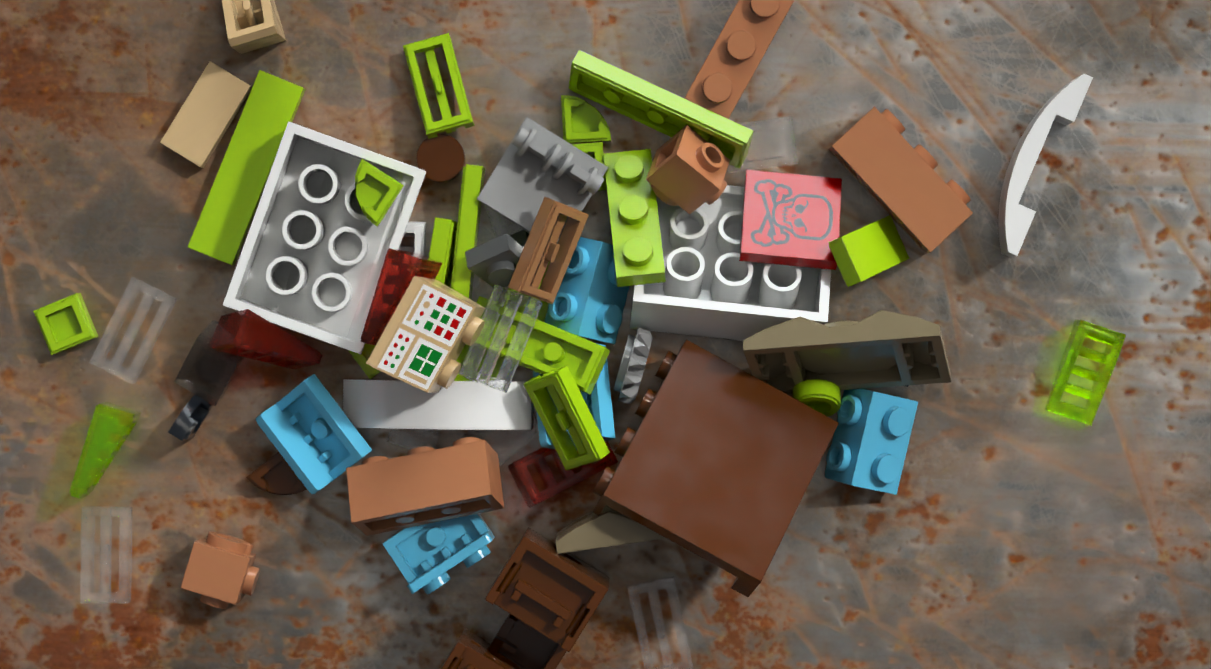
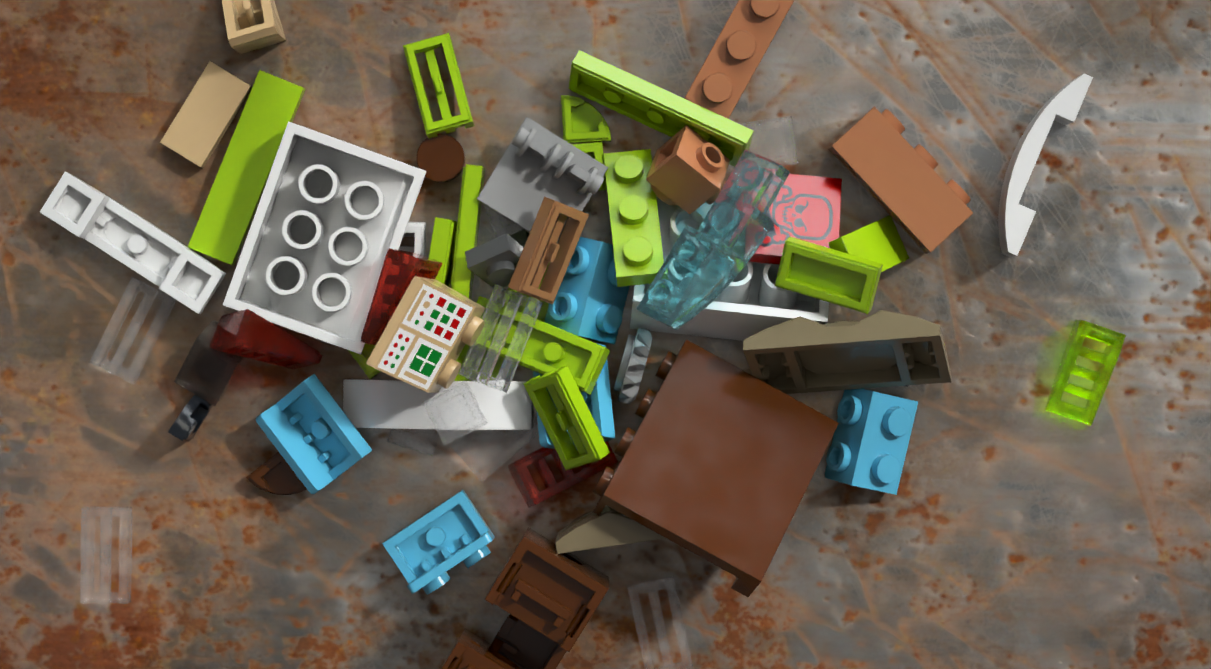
(65, 323): lime tile -> none
(105, 437): clear neon green slope -> none
(133, 242): none -> white slope
(221, 570): nougat brick -> none
(375, 191): lime tile -> none
(424, 486): nougat brick -> none
(455, 412): none -> clear tile
(712, 256): none -> clear light blue slope
(819, 394): lime tile -> none
(828, 275): none -> lime tile

